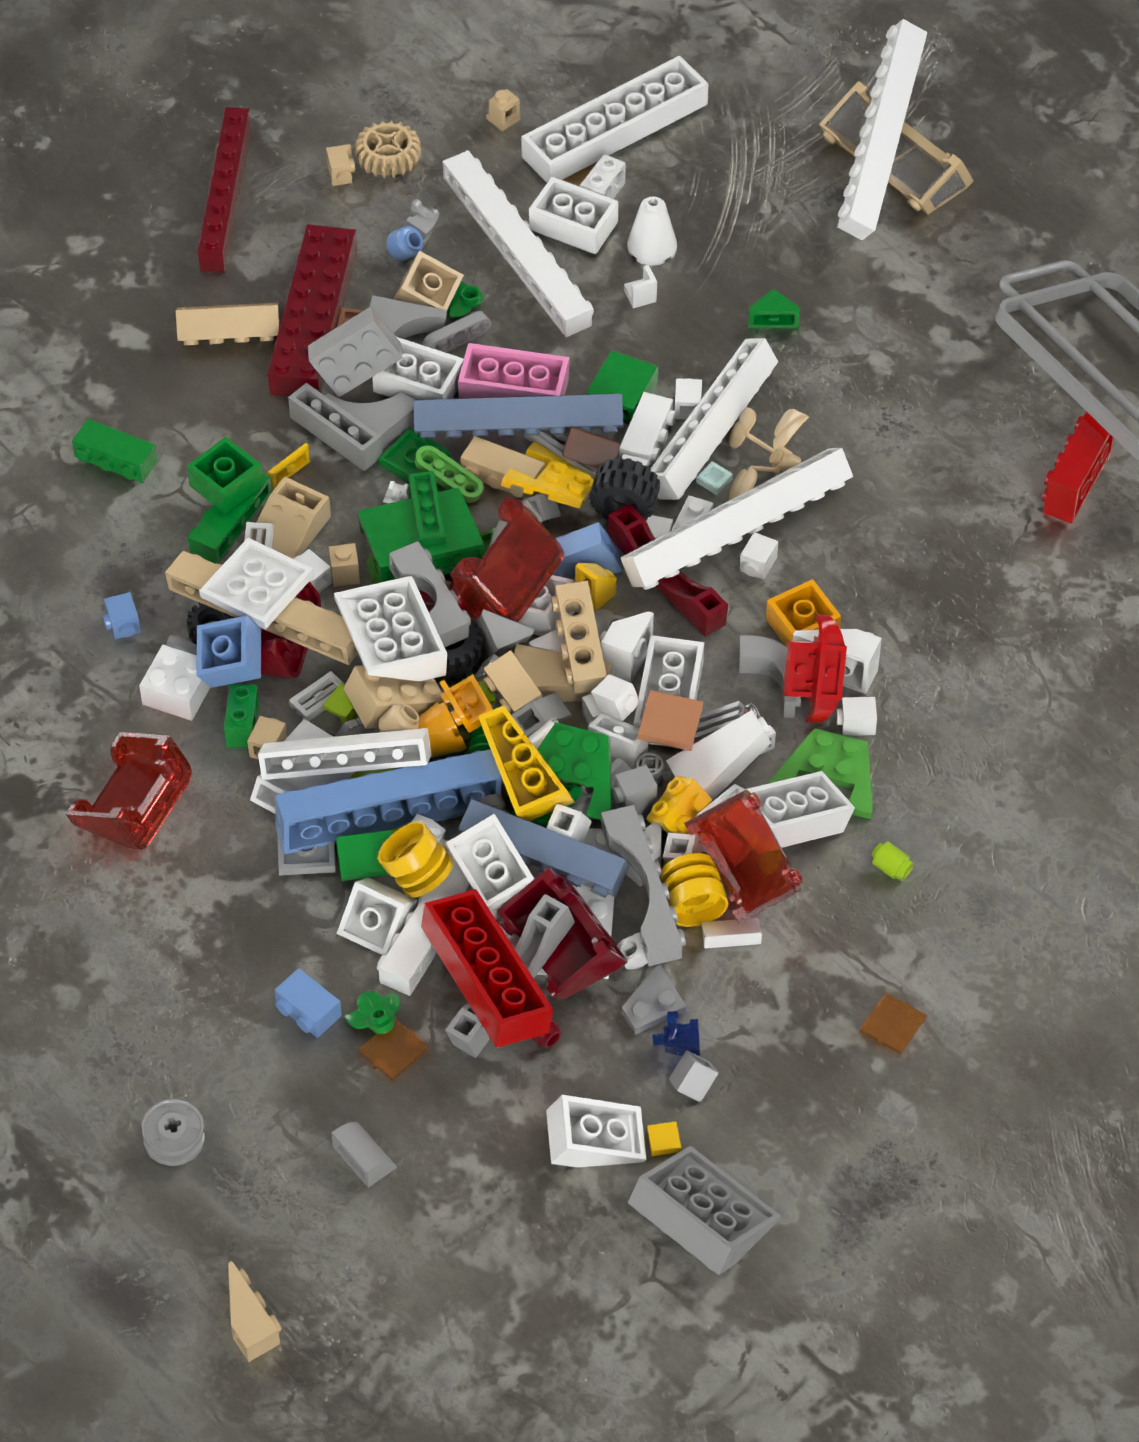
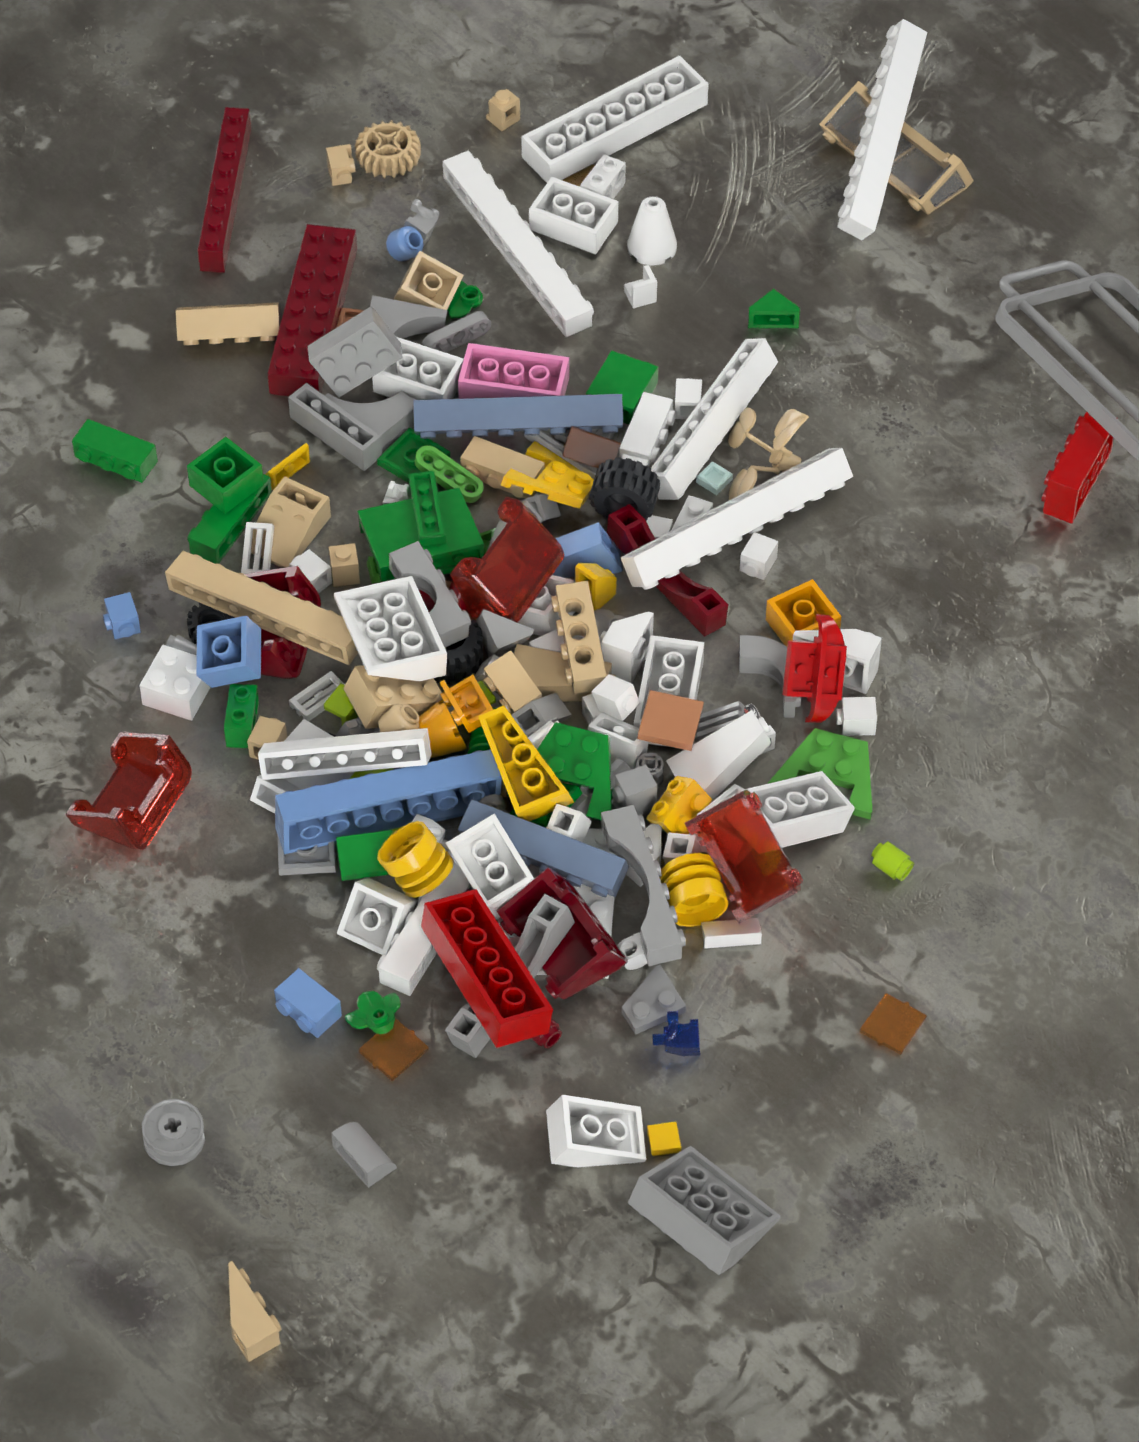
(256, 583): white plate -> none
(693, 1076): panel -> none

